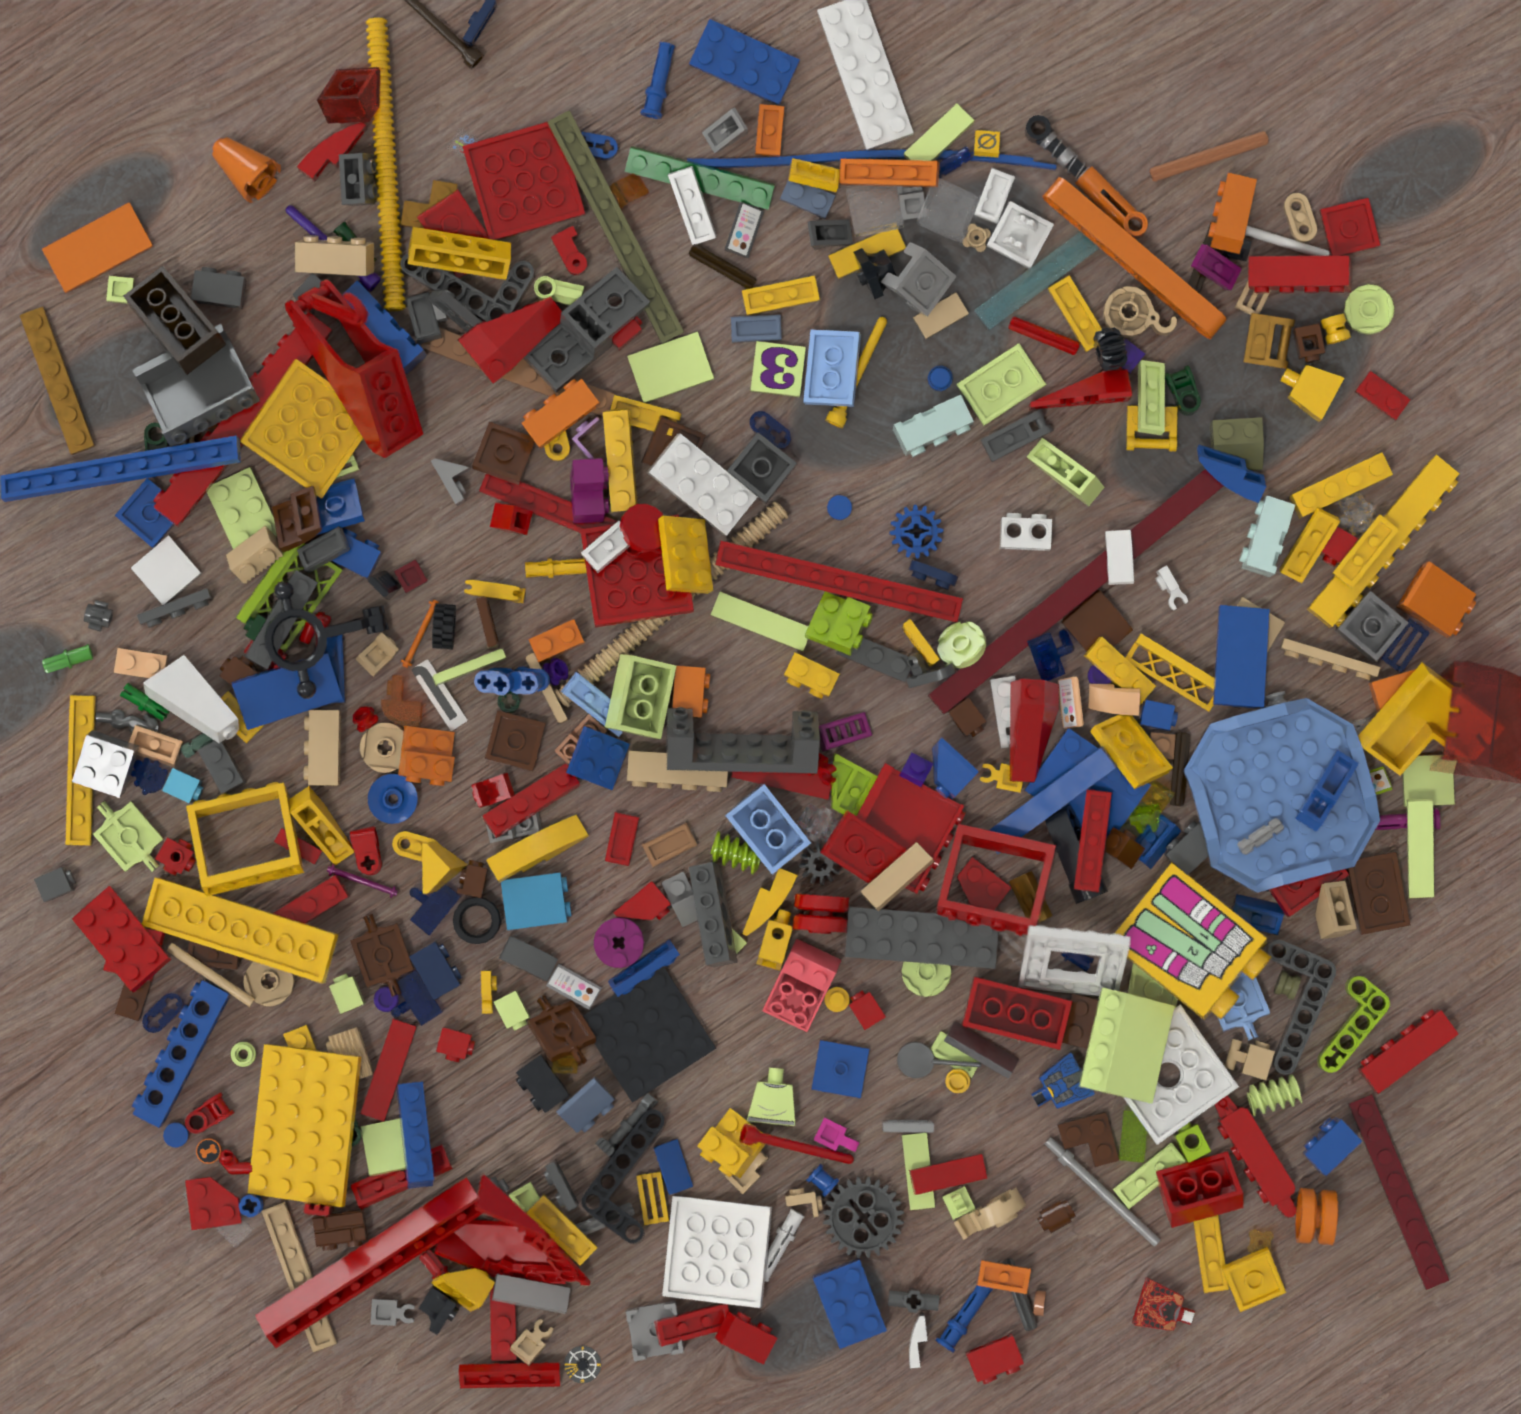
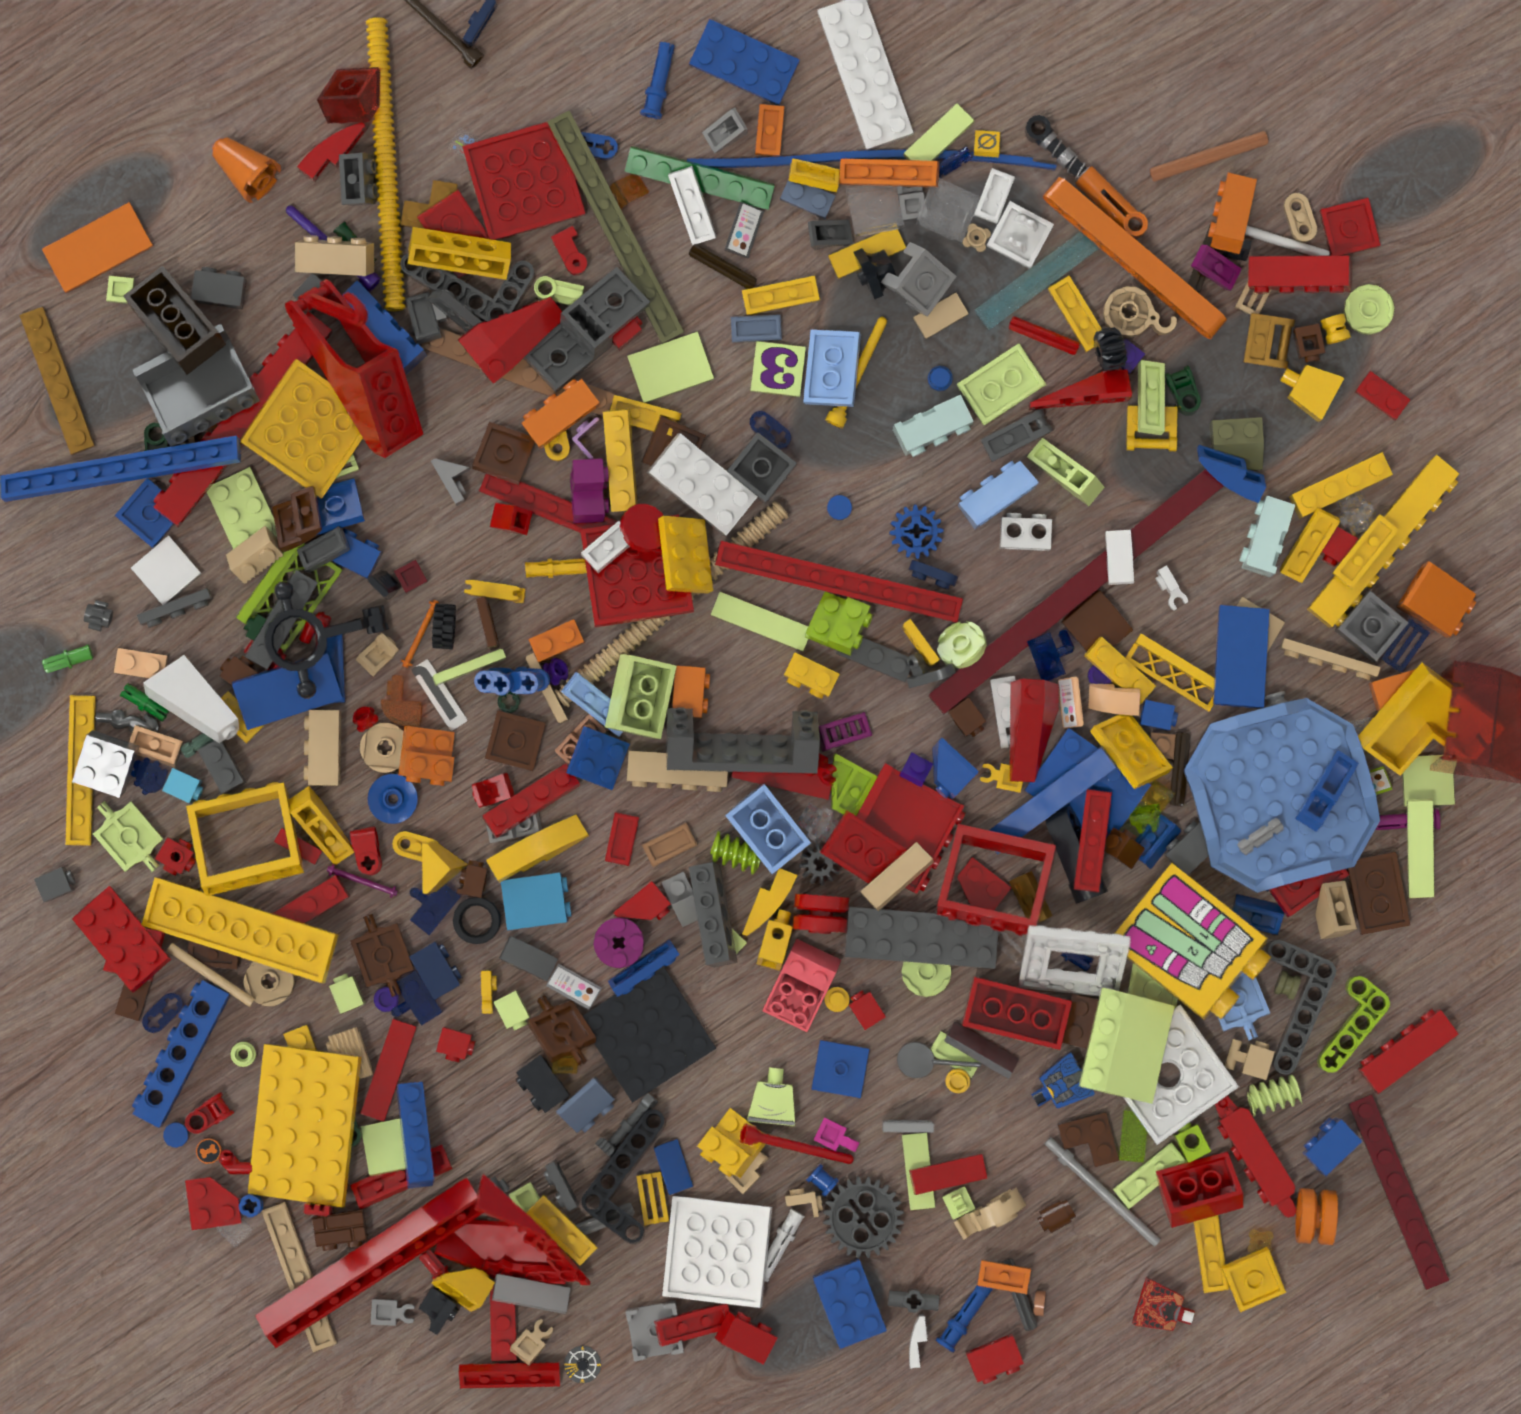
(997, 493): none -> light blue slope

